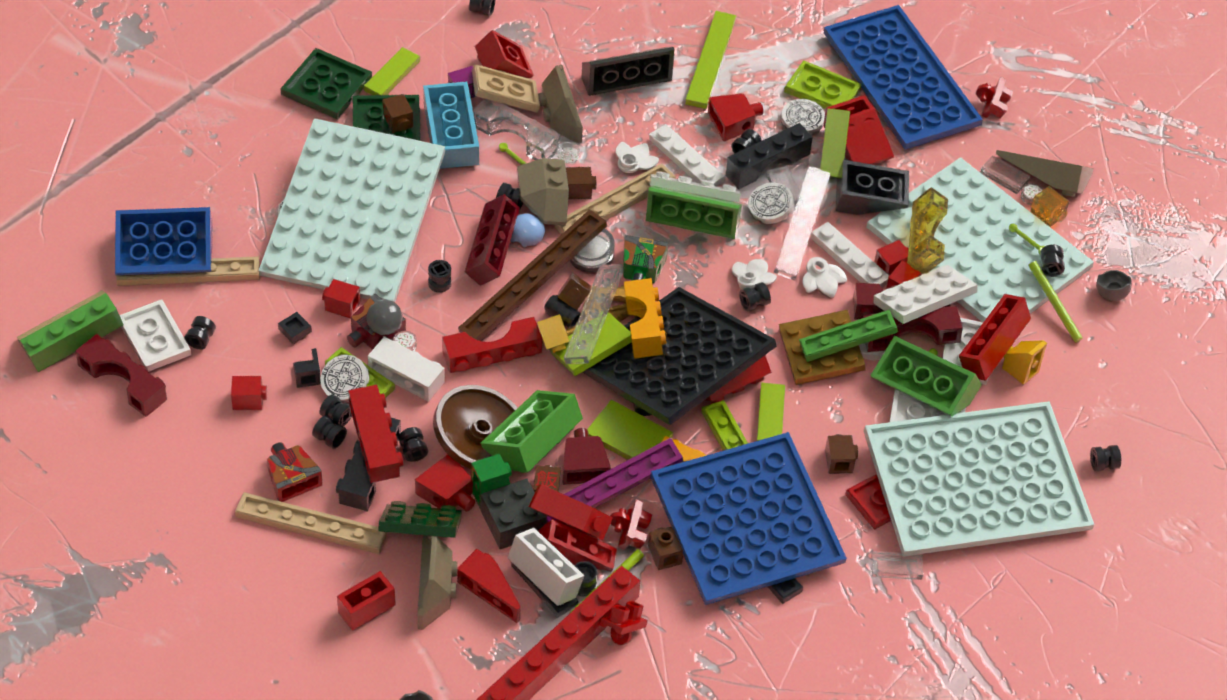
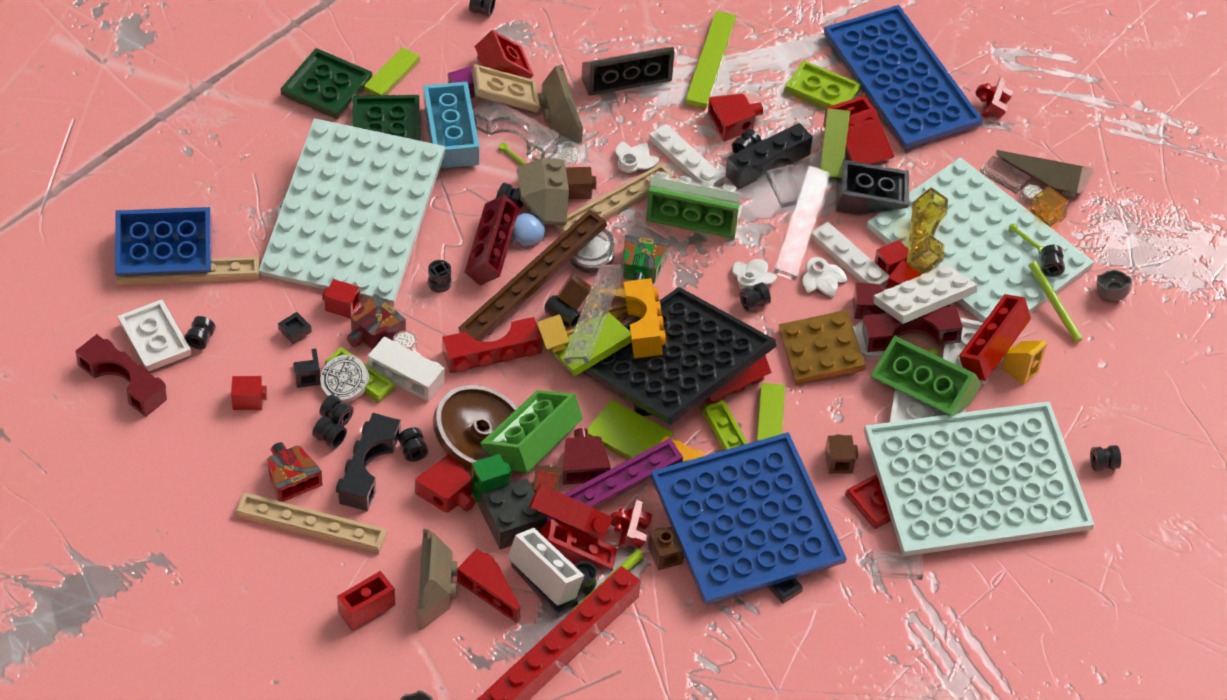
(70, 330): bright green slope -> none
(374, 433): red brick -> none
(384, 317): dark grey hair -> none
(397, 113): reddish brown brick -> none
(420, 519): dark green plate -> none
(624, 621): red hips -> none
(771, 203): white tile -> none
(804, 112): white tile -> none
(848, 335): bright green tile -> none

